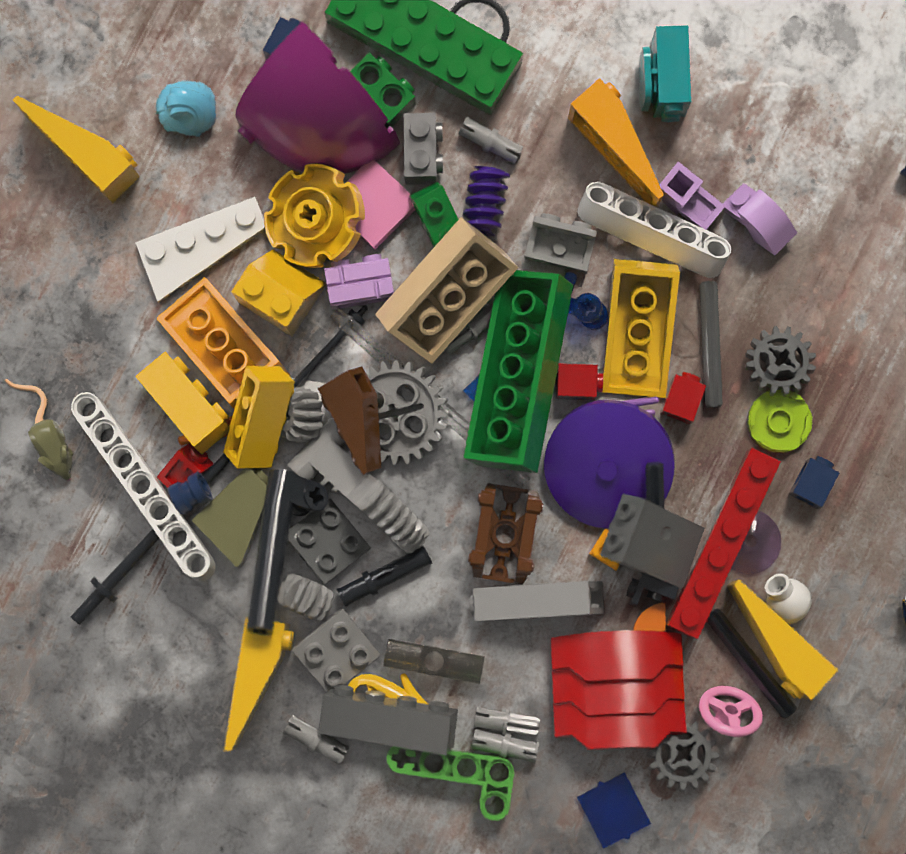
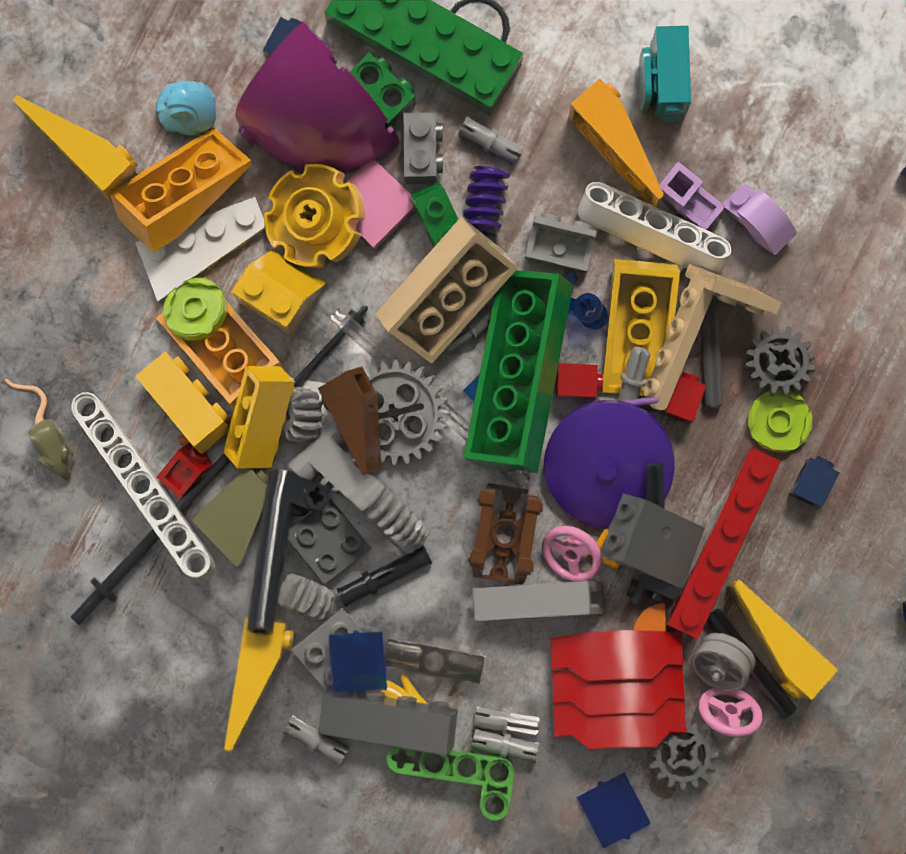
(178, 189): none -> light orange slope
(190, 493): dark blue wheel -> none
(195, 309): none -> lime tile
(357, 662): none -> clear blue piece
(359, 282): lavender brick -> none
(573, 550): none -> bright pink piece
(634, 378): none -> light grey axle
(687, 323): none -> tan bracket
(723, 662): none -> light grey wheel
(766, 550): clear purple dish -> none
(788, 598): white piece -> none

